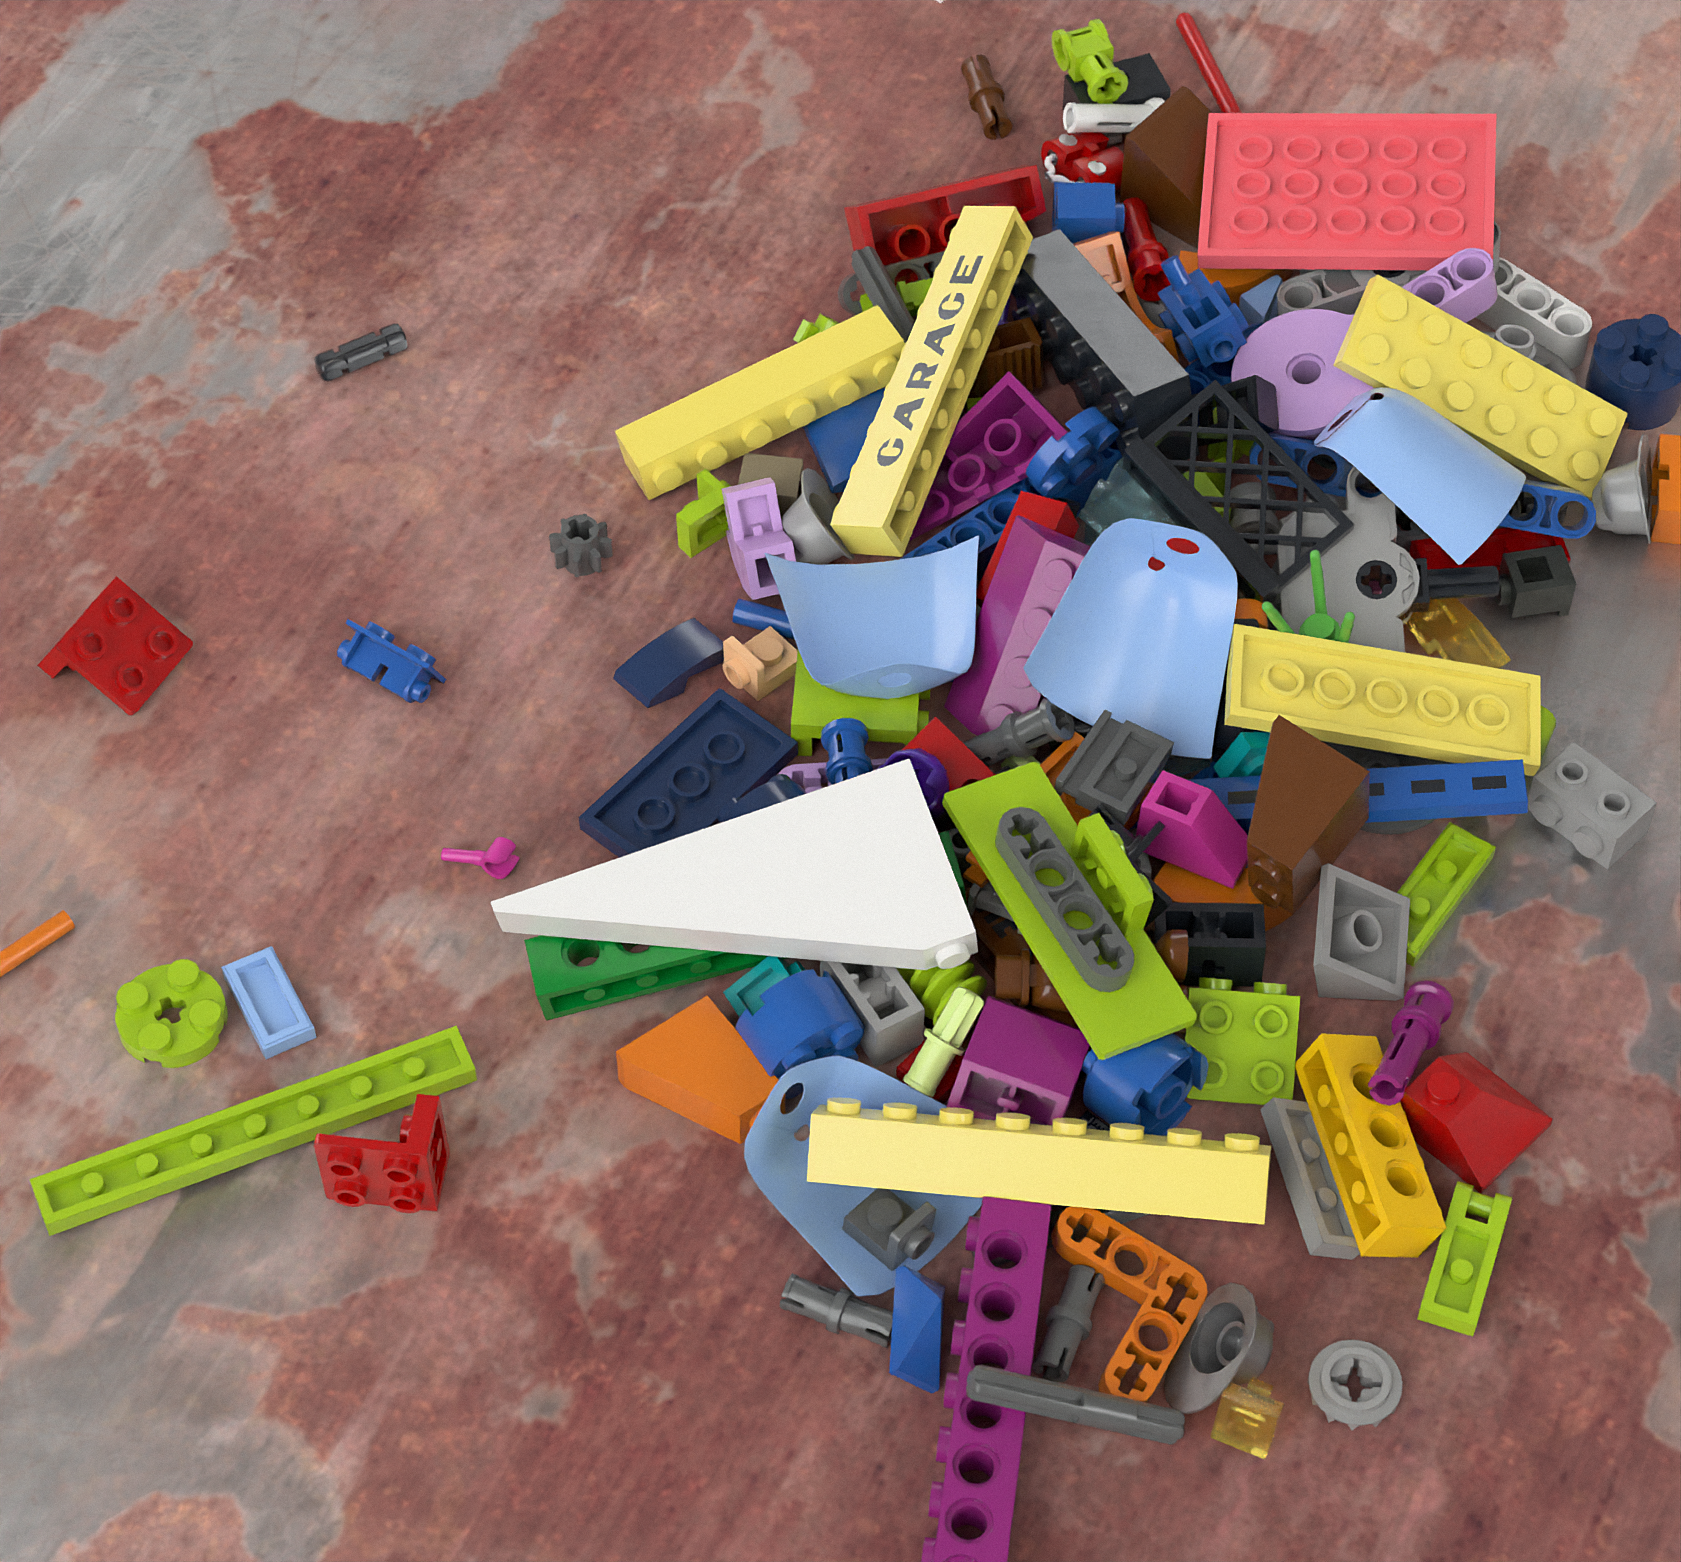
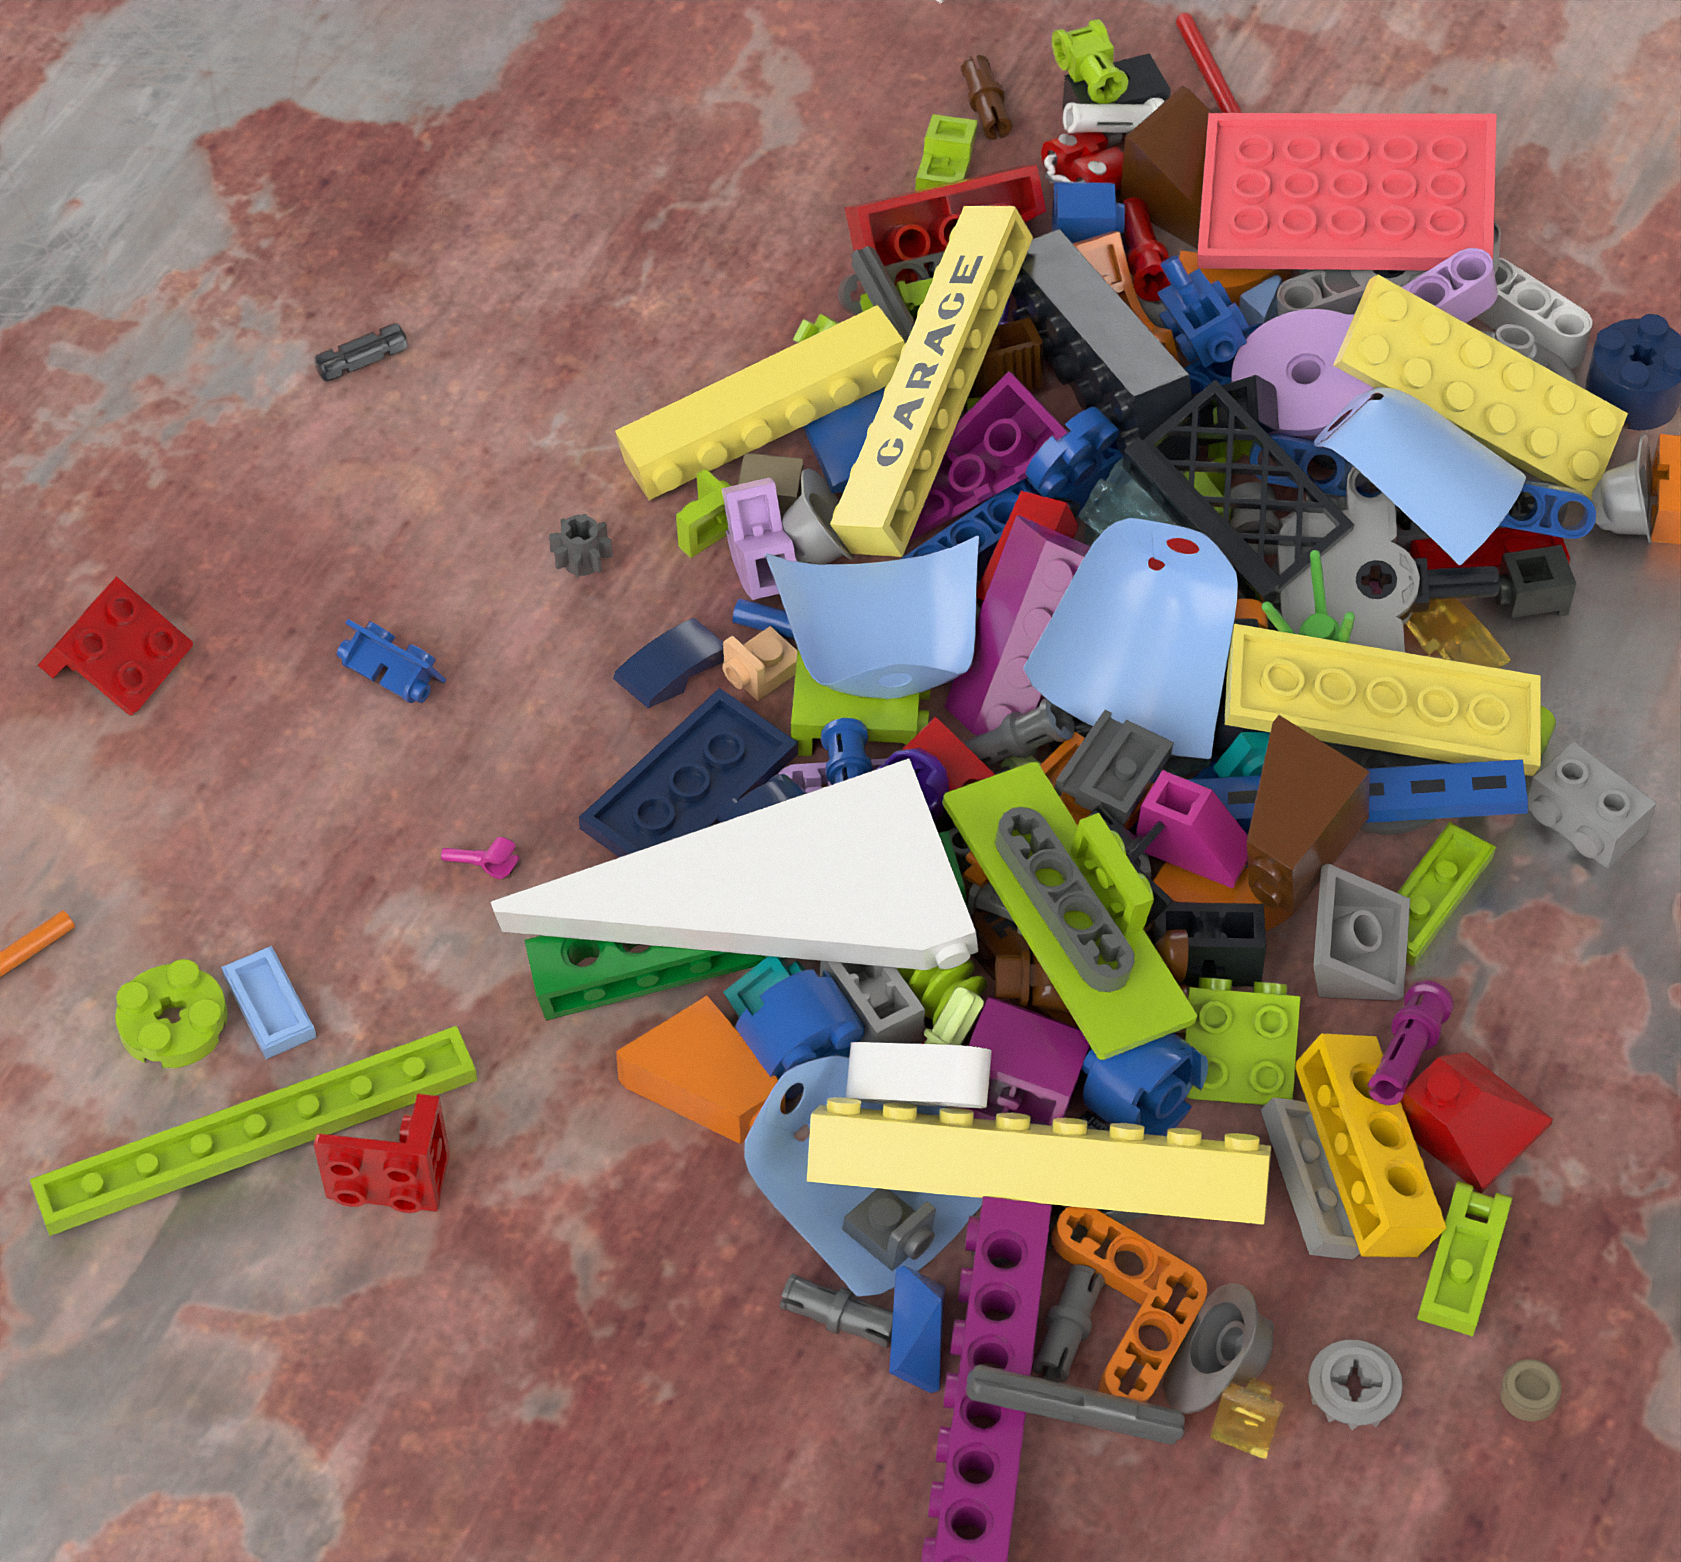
(919, 1074): none -> white beam
(946, 151): none -> lime slope
(1530, 1390): none -> dark tan tile

